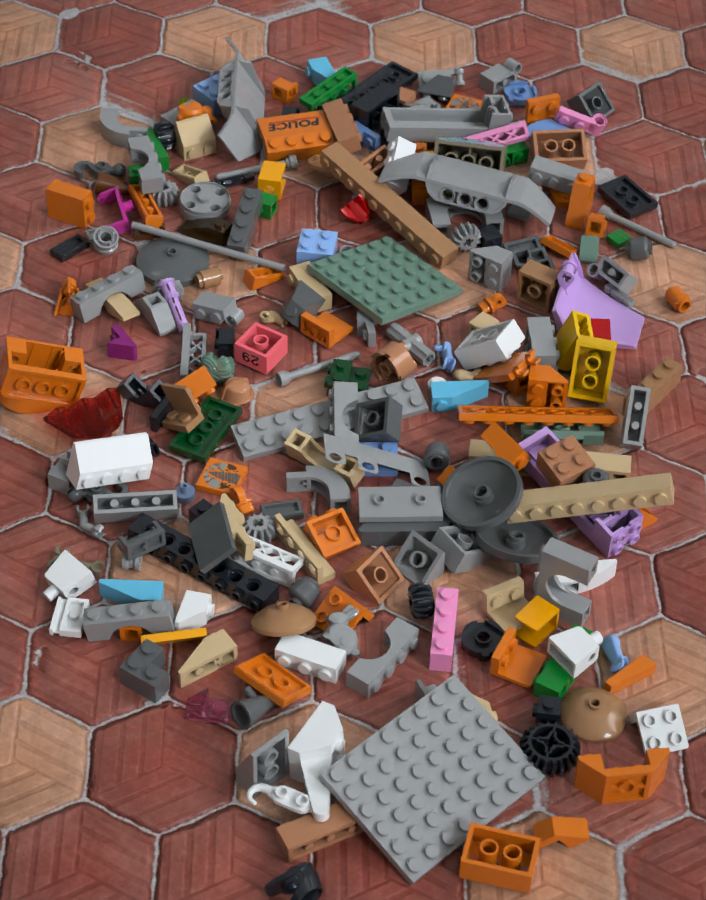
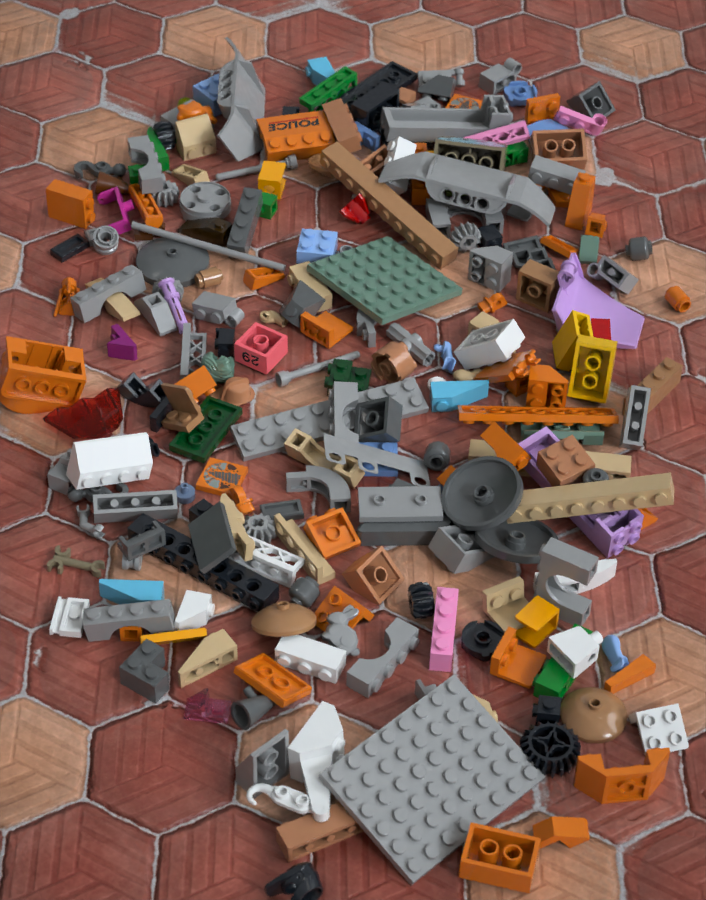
(67, 578): white torso -> none
(116, 132): light grey arch -> none
(235, 180): black piece -> none
(284, 90): orange brick -> none
(420, 559): light grey slope -> none
(540, 337): light grey brick -> none
(605, 210): light grey piece -> none
(618, 238): green tile -> none
(619, 295): light grey axle -> none
(627, 197): black plate -> none

